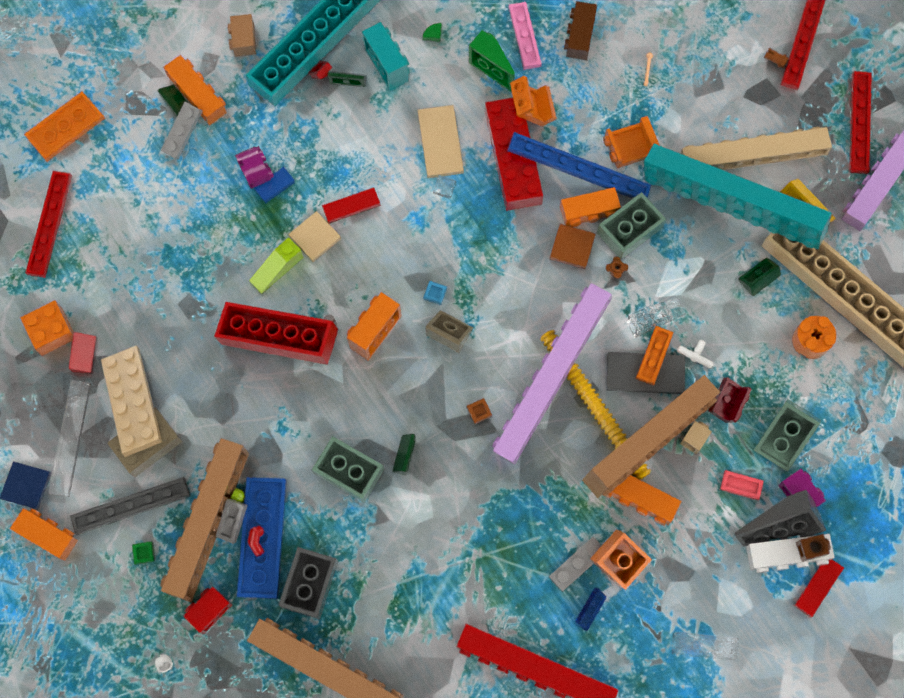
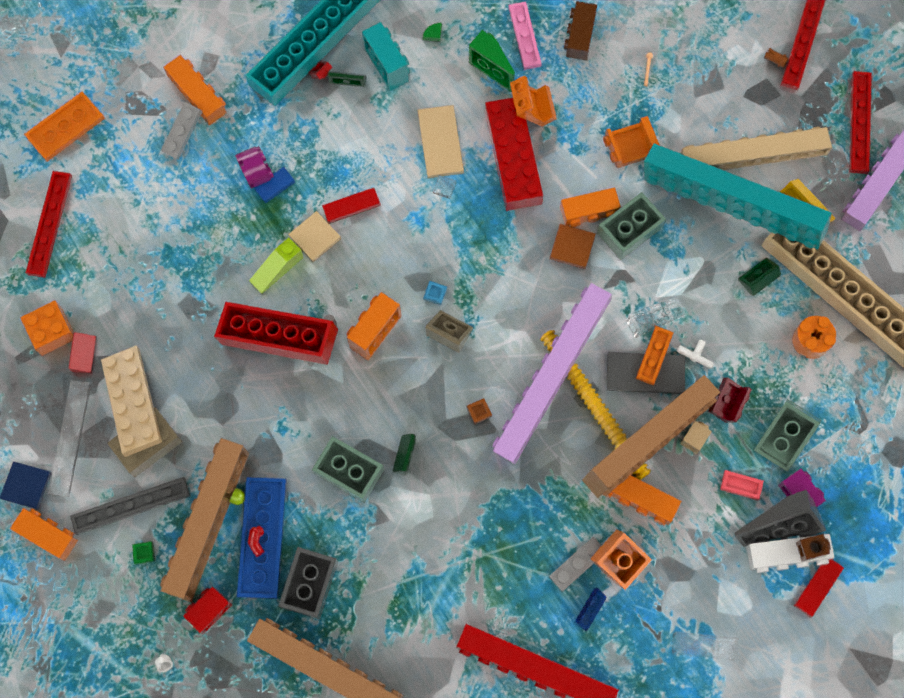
(172, 98): dark green slope -> none
(231, 520): light grey plate -> none
(243, 35): medium nougat brick -> none
(577, 166): blue tile -> none
(616, 272): dark orange plate -> none

